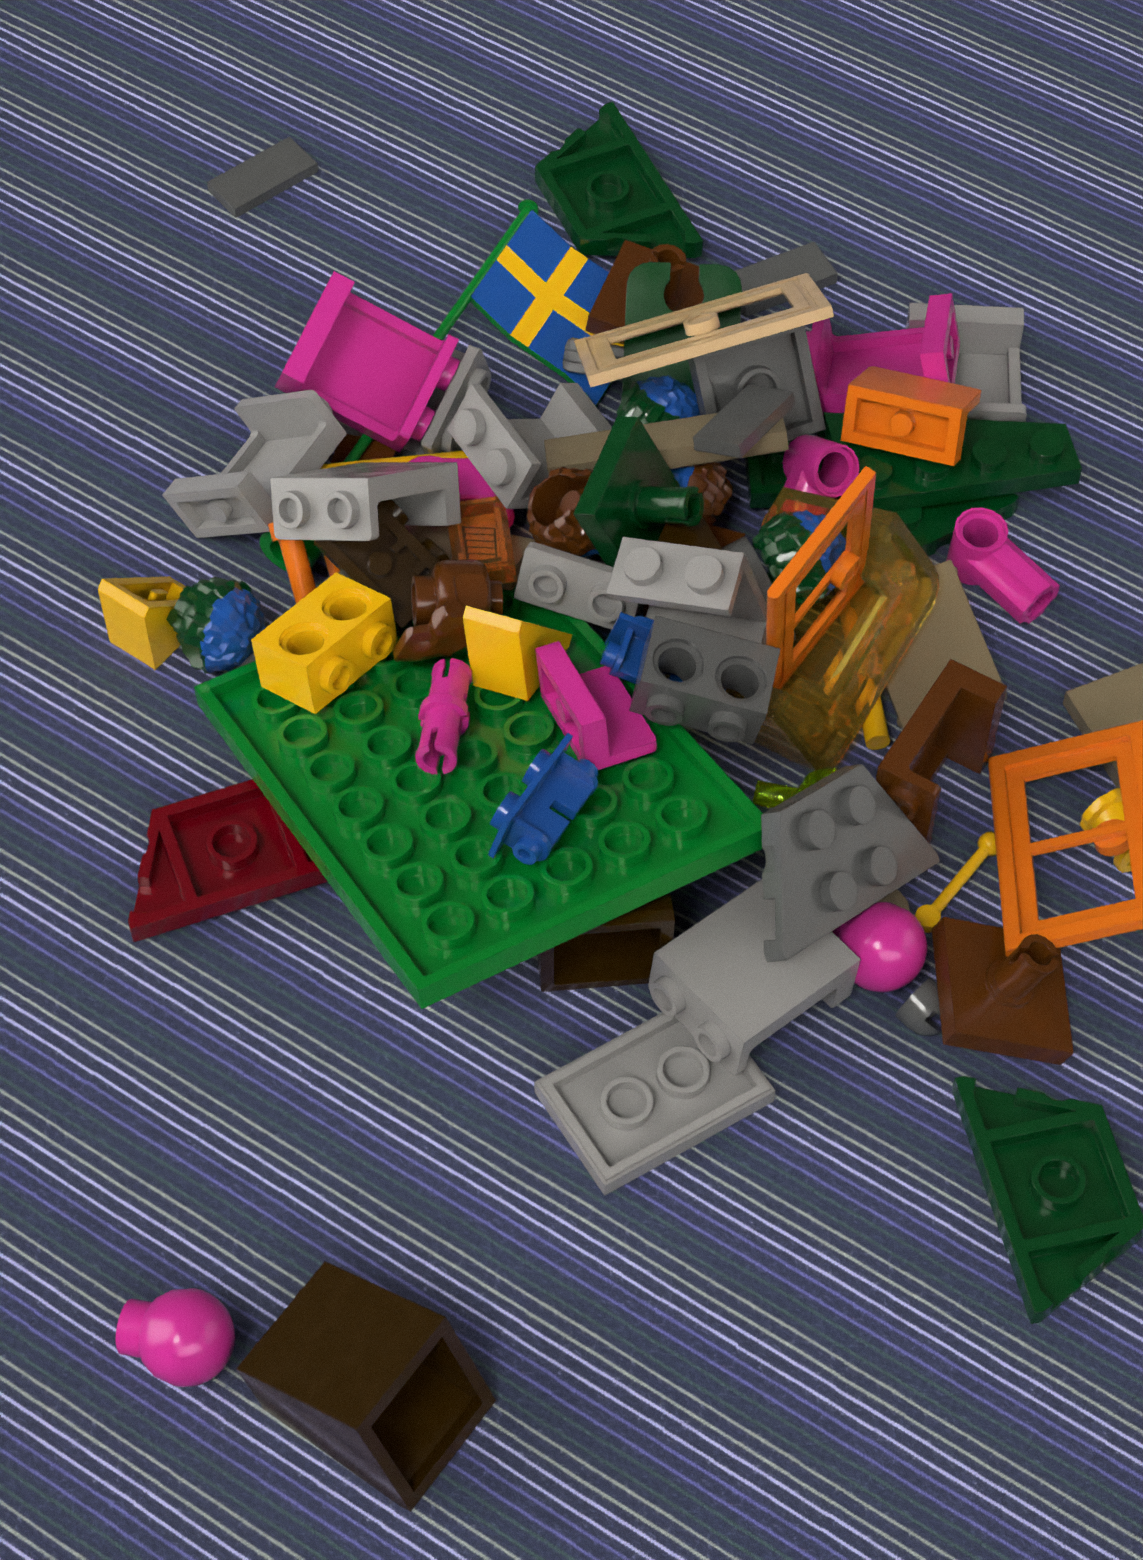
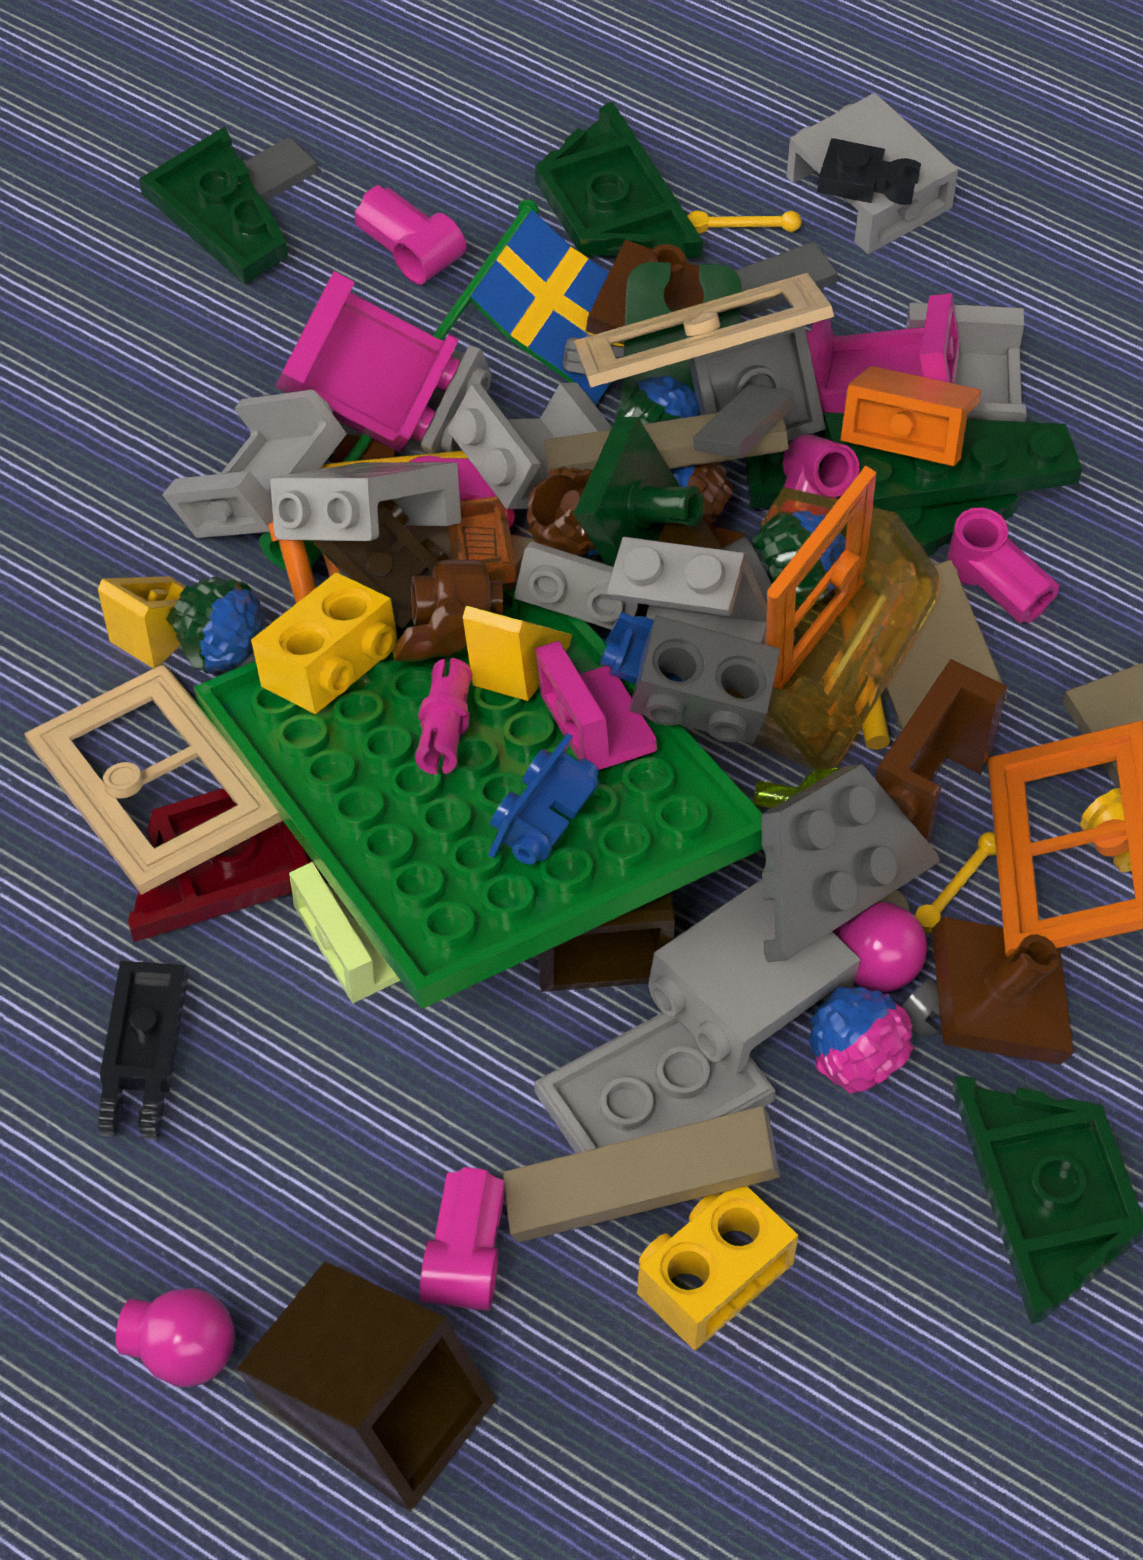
(97, 800): none -> tan door
(141, 1042): none -> black hinge
(216, 205): none -> dark green wing
(339, 936): none -> yellowish green panel
(418, 243): none -> dark pink piece
(462, 1258): none -> dark pink piece
(640, 1174): none -> dark tan tile
(729, 1272): none -> yellow brick
(789, 221): none -> yellow hinge
(860, 171): none -> black plate
(860, 1038): none -> piece
(878, 125): none -> light grey panel

